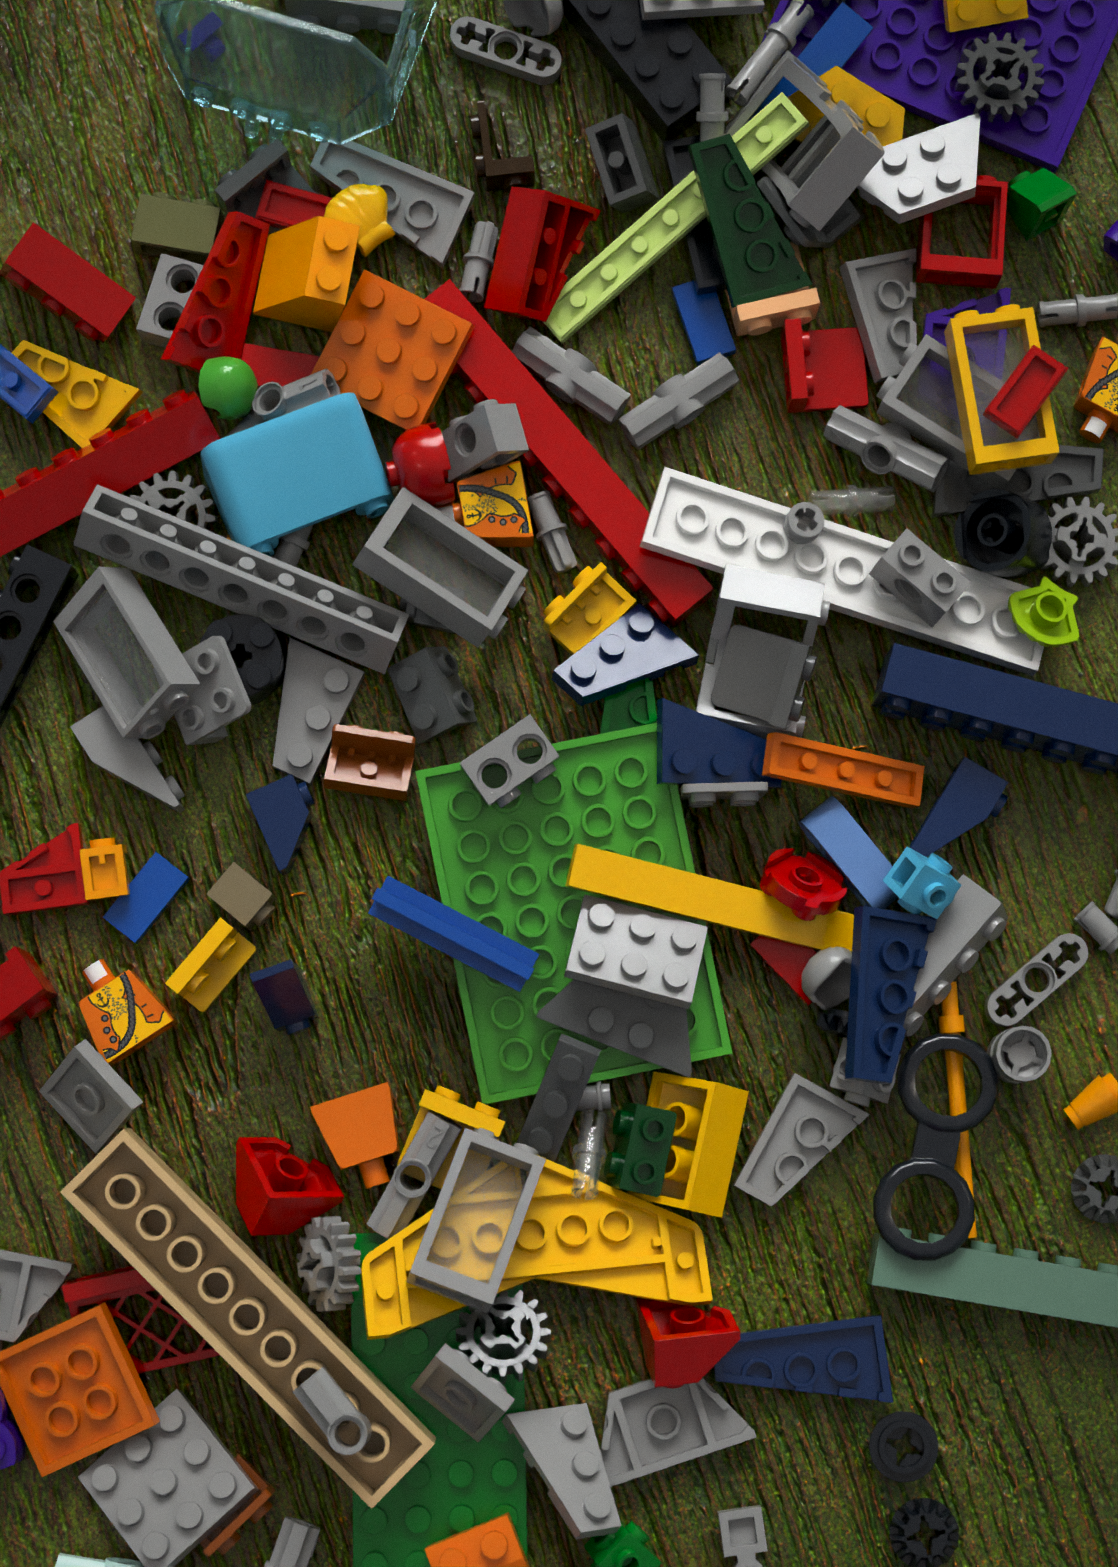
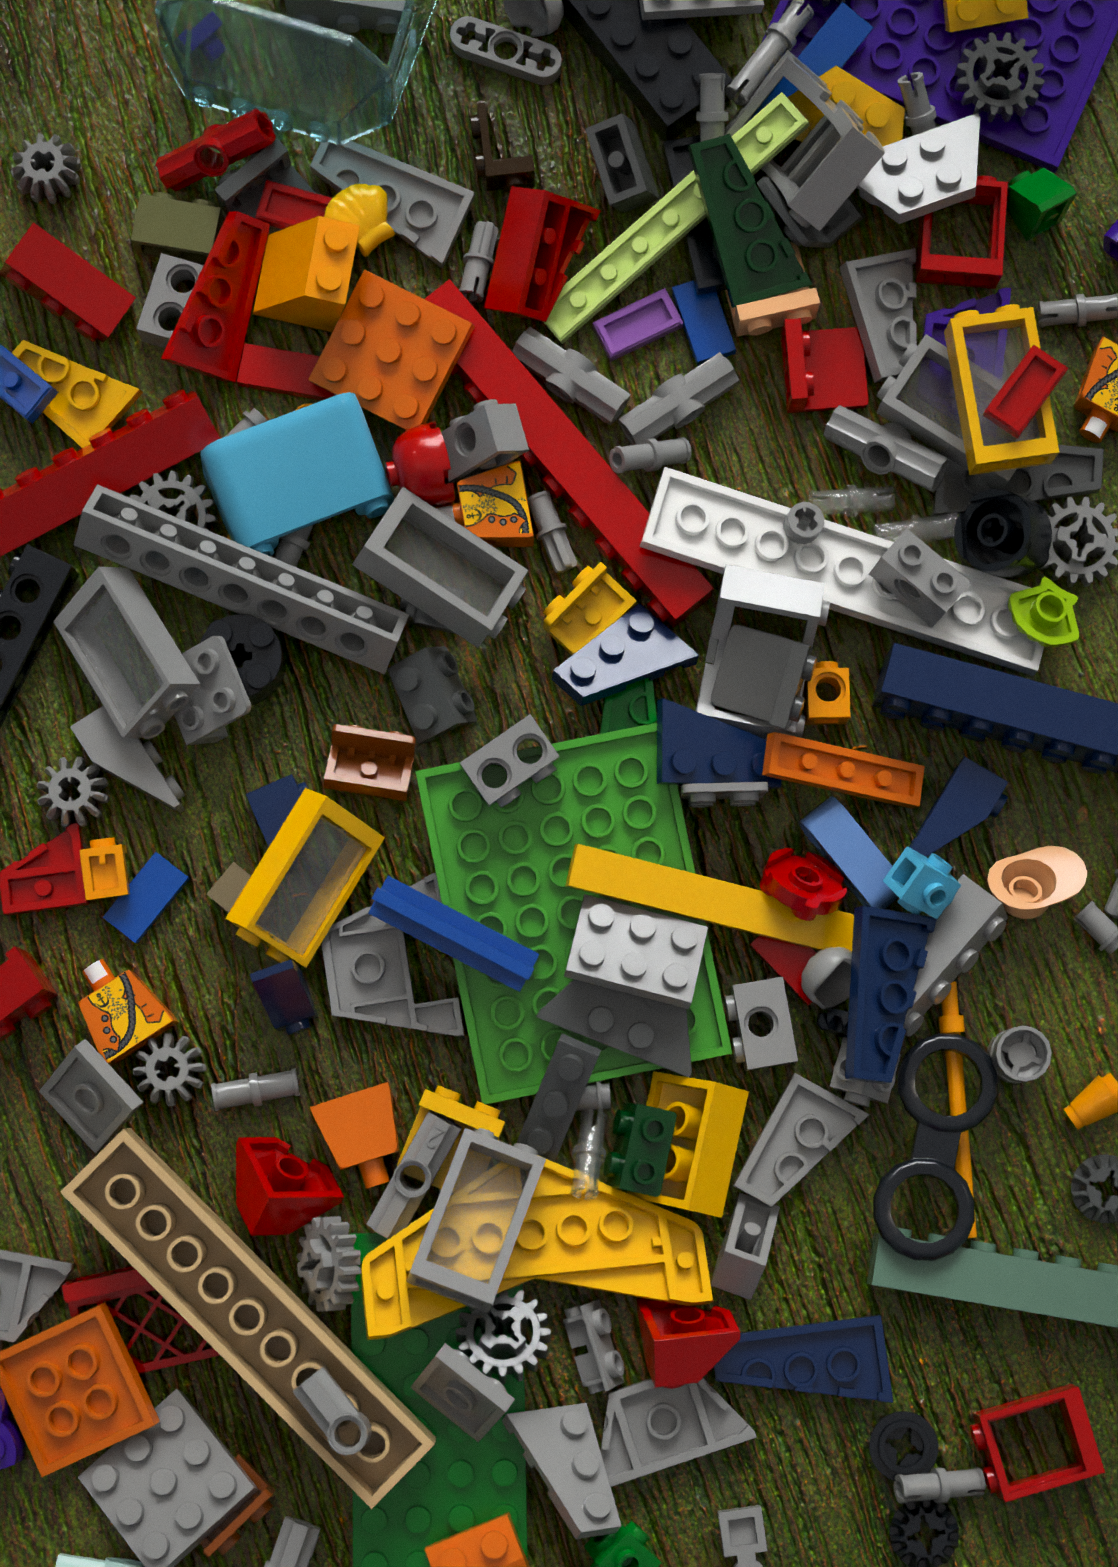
(37, 180): none -> light grey gear
(88, 788): none -> light grey gear
(167, 1055): none -> light grey gear
(211, 965): yellow bracket -> none
(227, 387): bright green hair -> none
(233, 141): none -> red piece
(255, 1089): none -> light grey pin
(277, 400): light grey piece -> none
(304, 879): none -> window
(313, 699): light grey wing -> none
(372, 974): none -> light grey wing
(602, 1365): none -> light grey hinge
(637, 324): none -> medium lavender tile
(650, 455): none -> light grey pin
(745, 1247): none -> light grey slope
(769, 999): none -> light grey brick
(824, 712): none -> light orange brick
(919, 112): none -> light grey pin
(926, 528): none -> clear pin
(939, 1485): none -> light grey pin
(1036, 880): none -> light nougat piece
(1052, 951): light grey beam -> none
(1078, 1430): none -> red window

